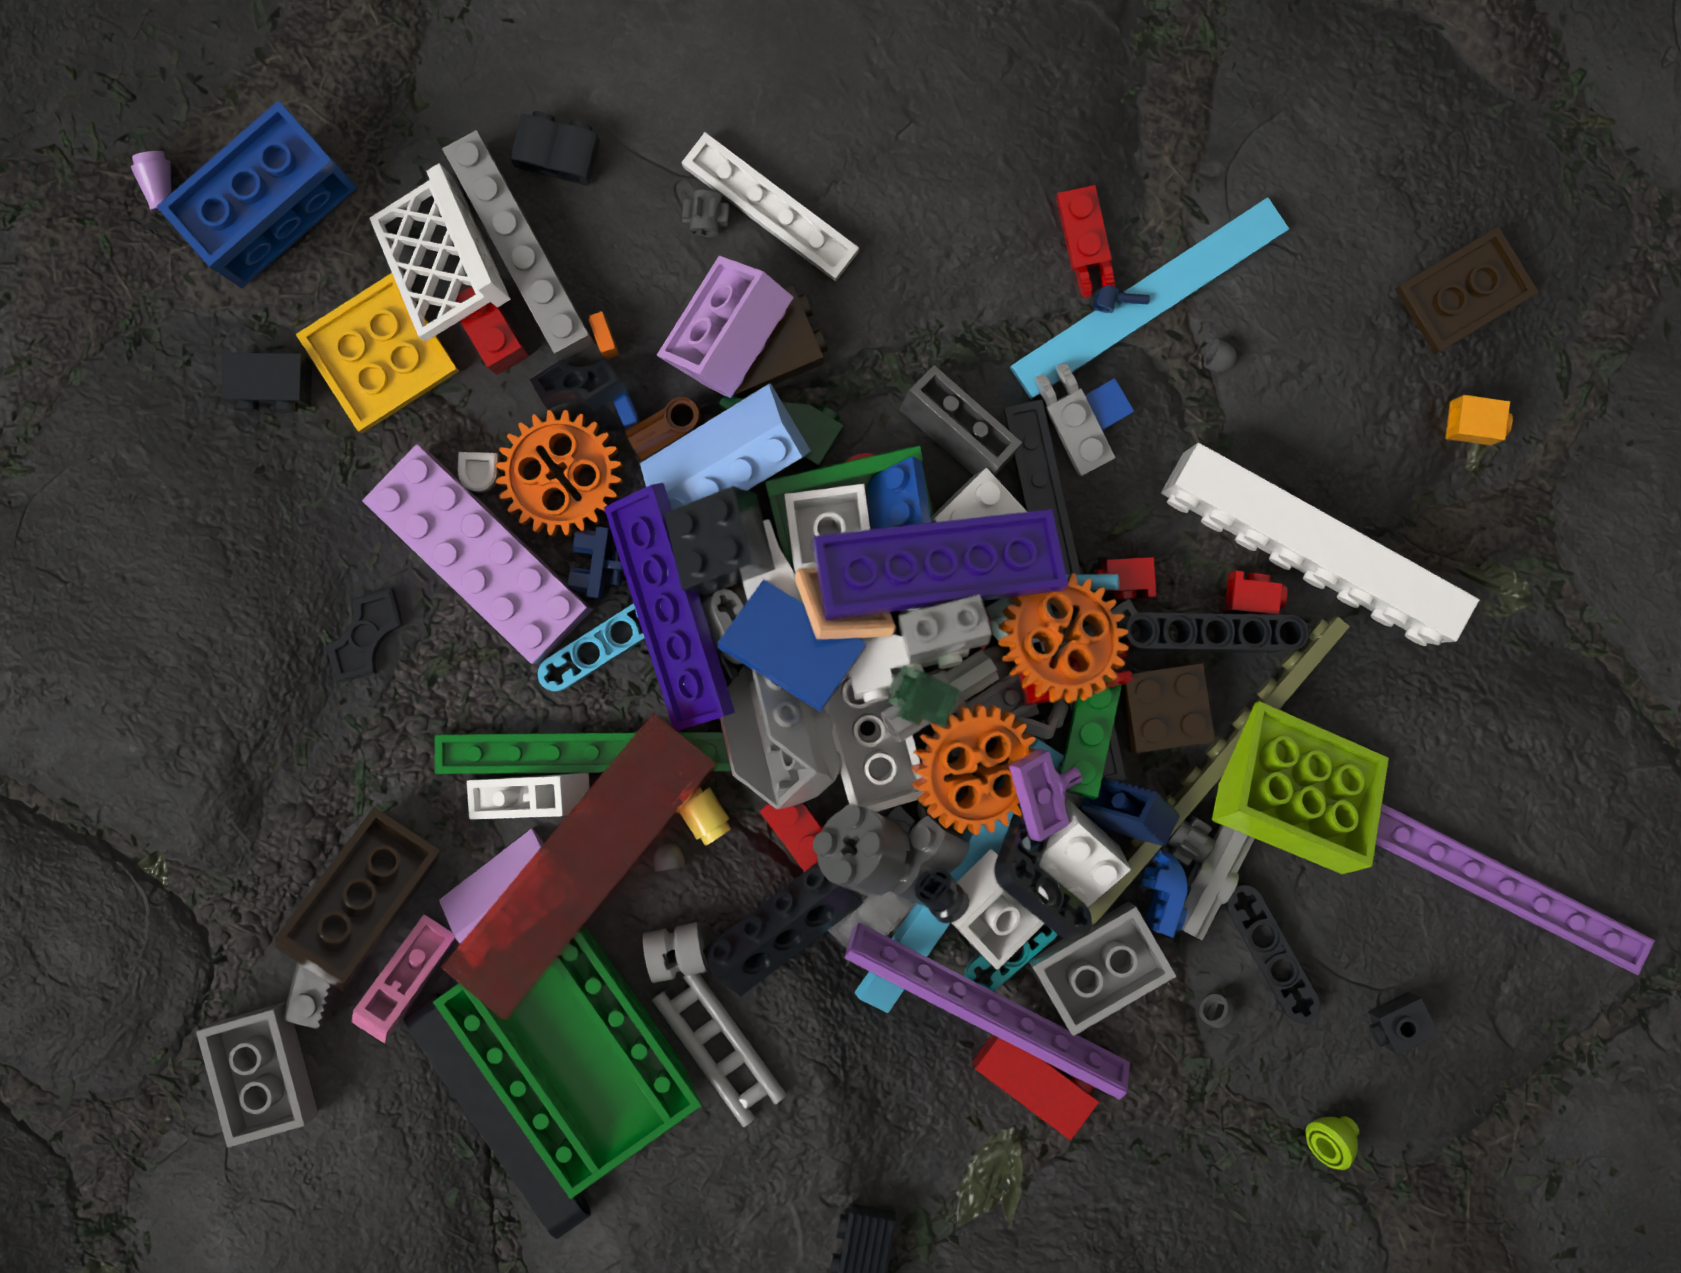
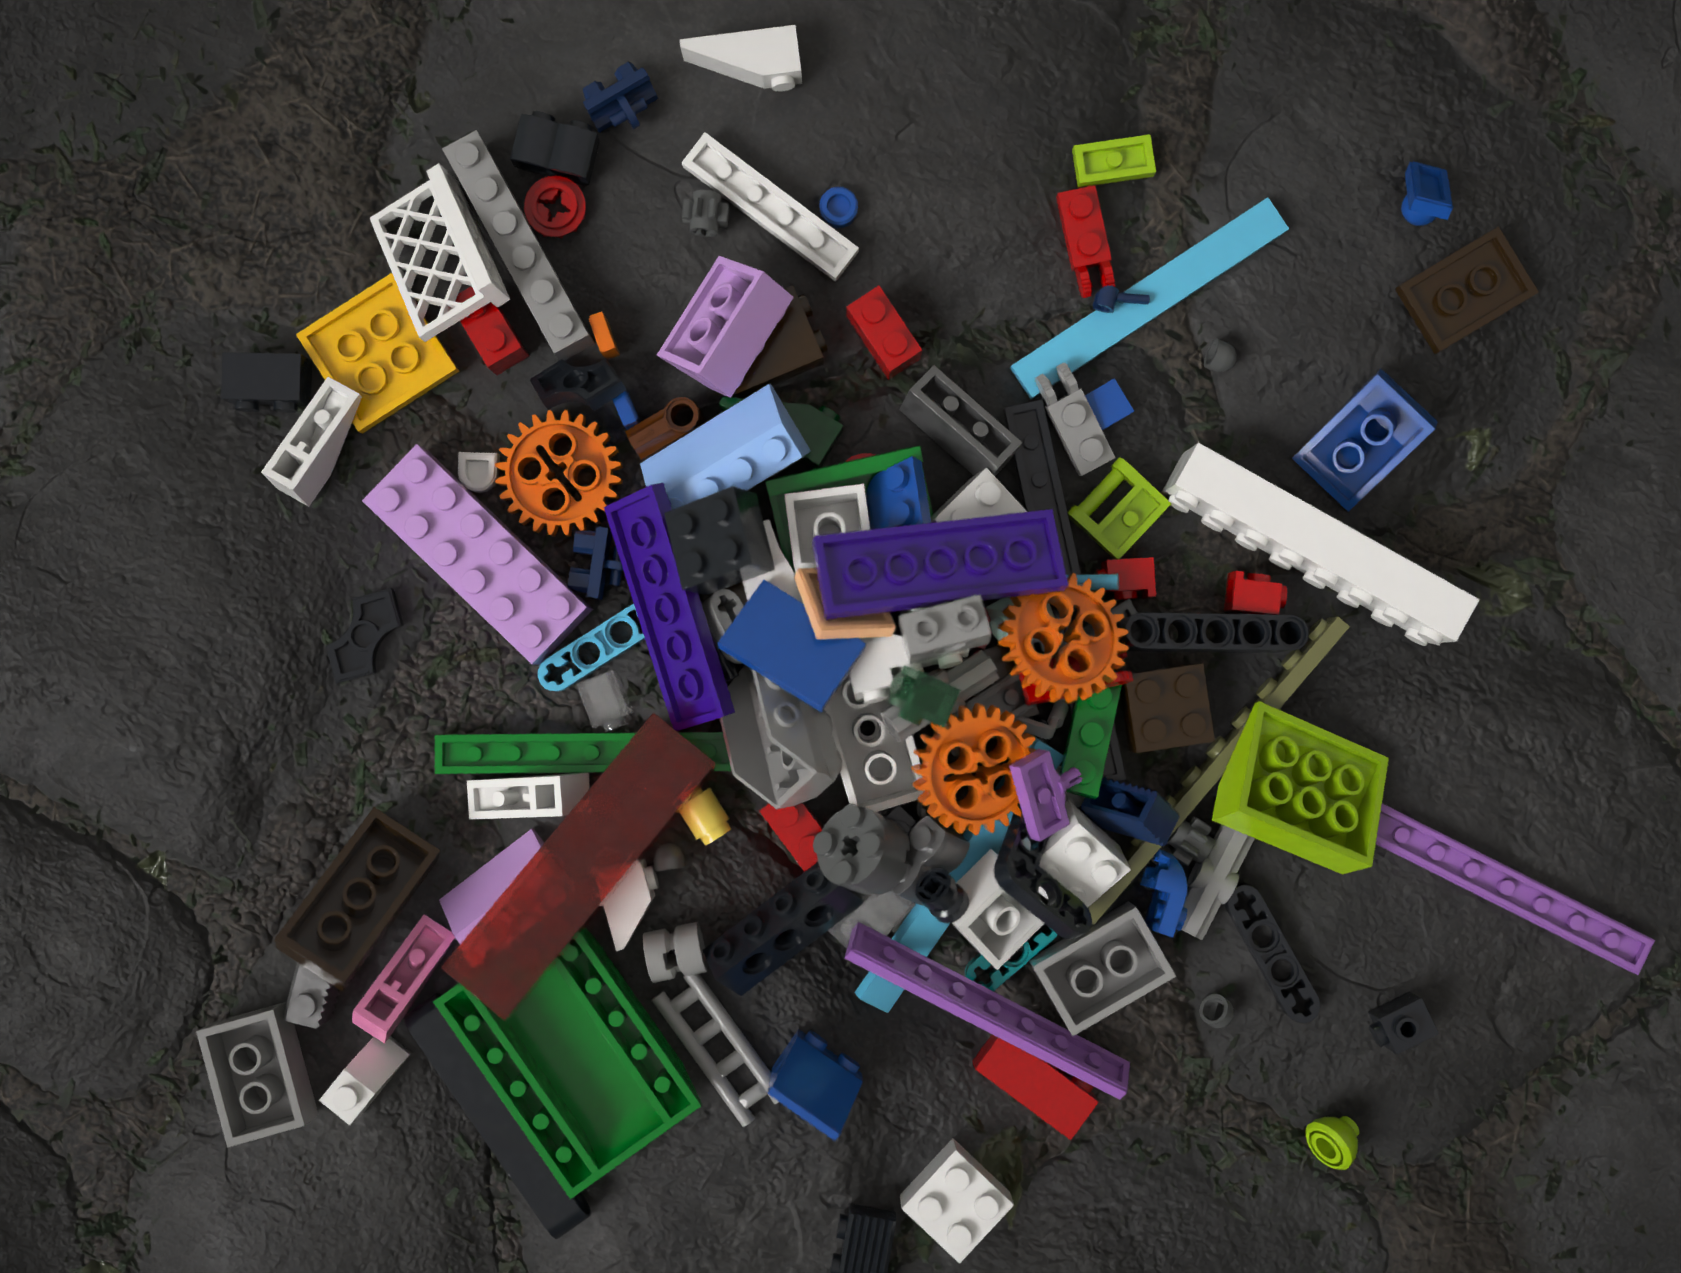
(153, 176): lavender cone -> none
(257, 196): blue brick -> none
(314, 443): none -> white slope
(364, 1078): none -> white slope
(548, 191): none -> red gear
(605, 700): none -> clear brick
(621, 100): none -> dark blue hips
(630, 902): none -> white slope
(754, 56): none -> white slope
(816, 1082): none -> blue slope
(838, 207): none -> blue tile
(883, 332): none -> red brick
(956, 1200): none -> white brick
(1114, 160): none -> lime plate
(1128, 518): none -> lime plate
(1365, 440): none -> blue slope
(1427, 194): none -> blue tile
(1478, 420): light orange brick -> none

